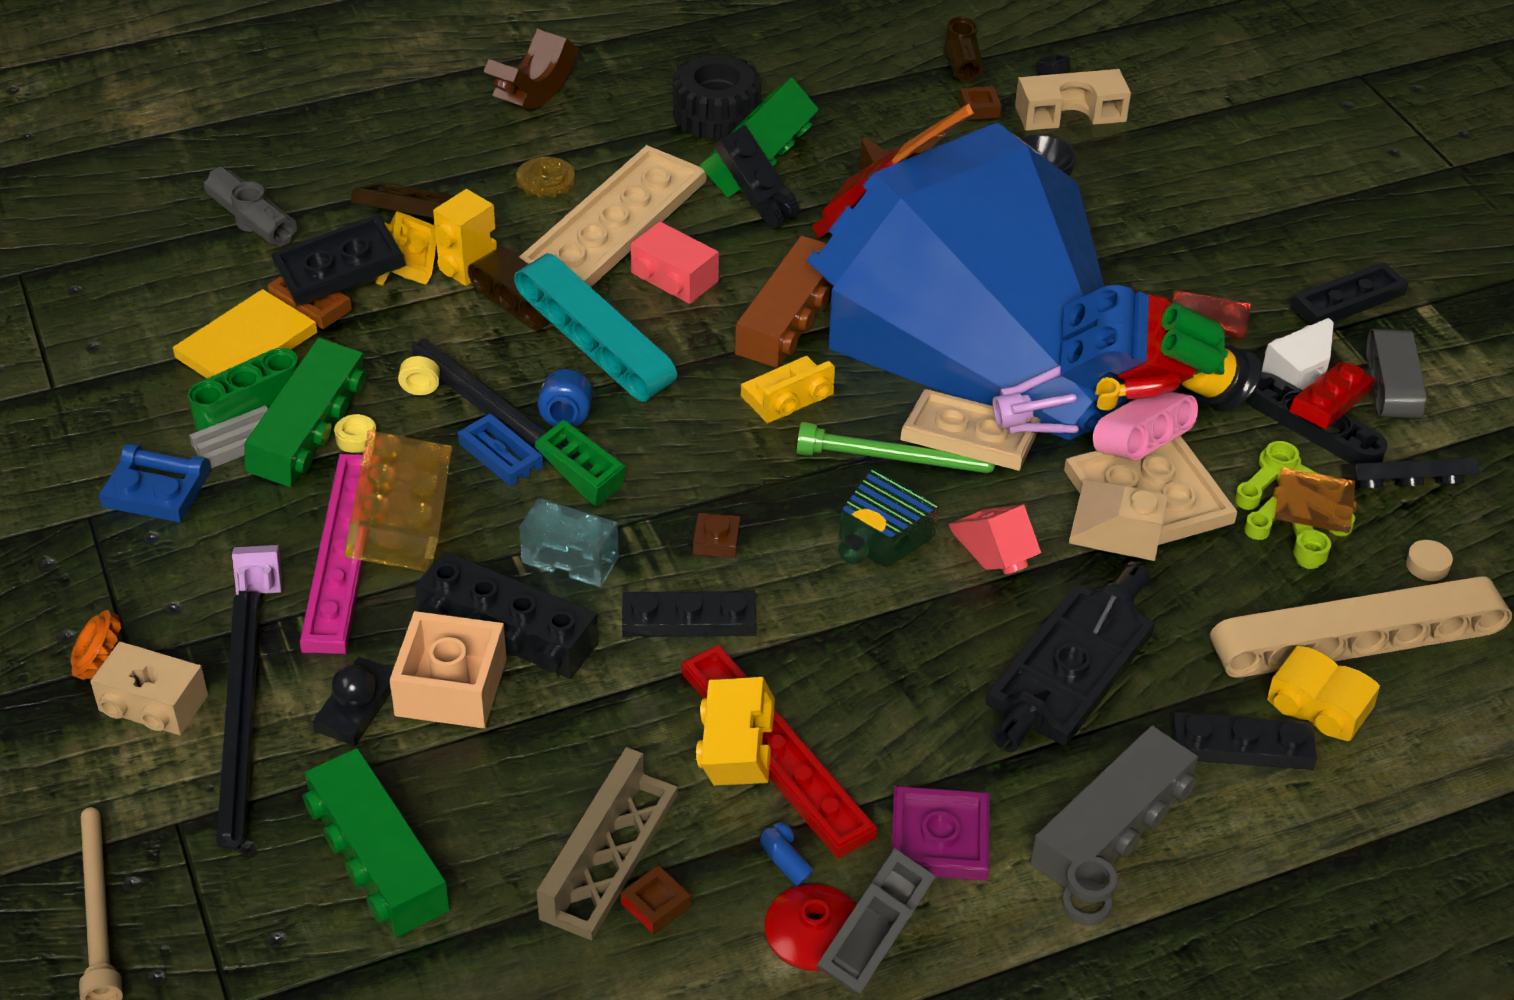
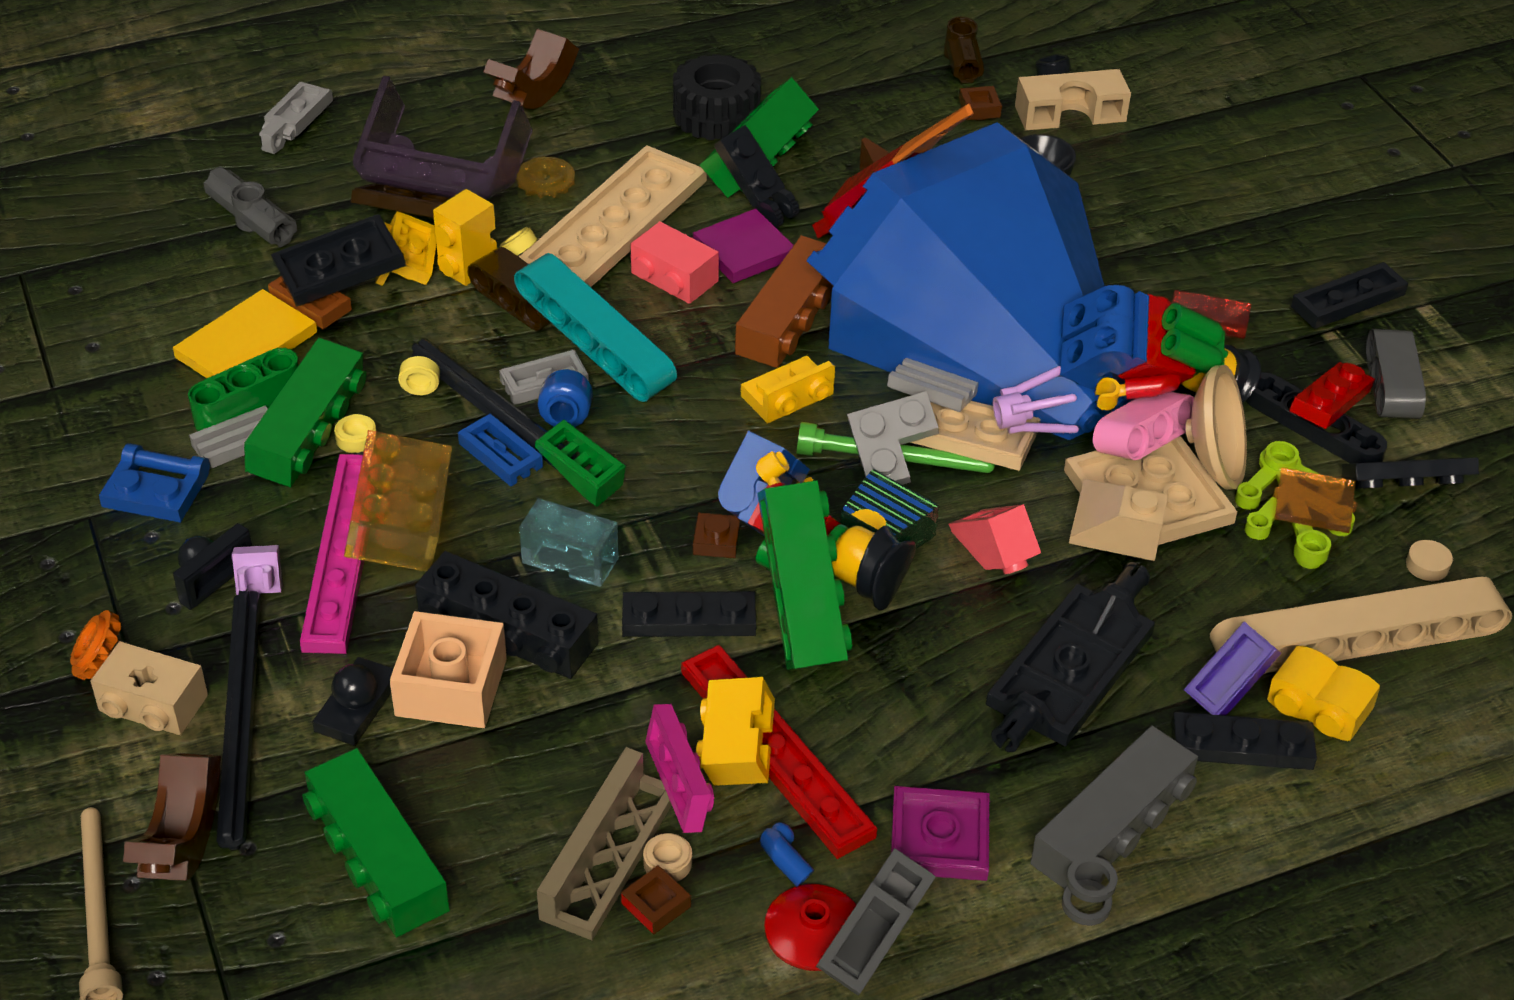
(180, 819): none -> reddish brown arch
(207, 564): none -> black tile
(293, 115): none -> light grey hinge
(395, 162): none -> windscreen
(520, 241): none -> light yellow tile
(526, 379): none -> light grey tile
(670, 853): none -> tan tile
(679, 768): none -> dark pink plate
(745, 244): none -> magenta tile
(803, 574): none -> green brick
(864, 558): none -> piece
(885, 427): none -> light grey plate
(941, 386): none -> light grey tile
(1219, 427): none -> tan dish
(1232, 671): none -> dark purple tile
(1301, 355): white slope -> none

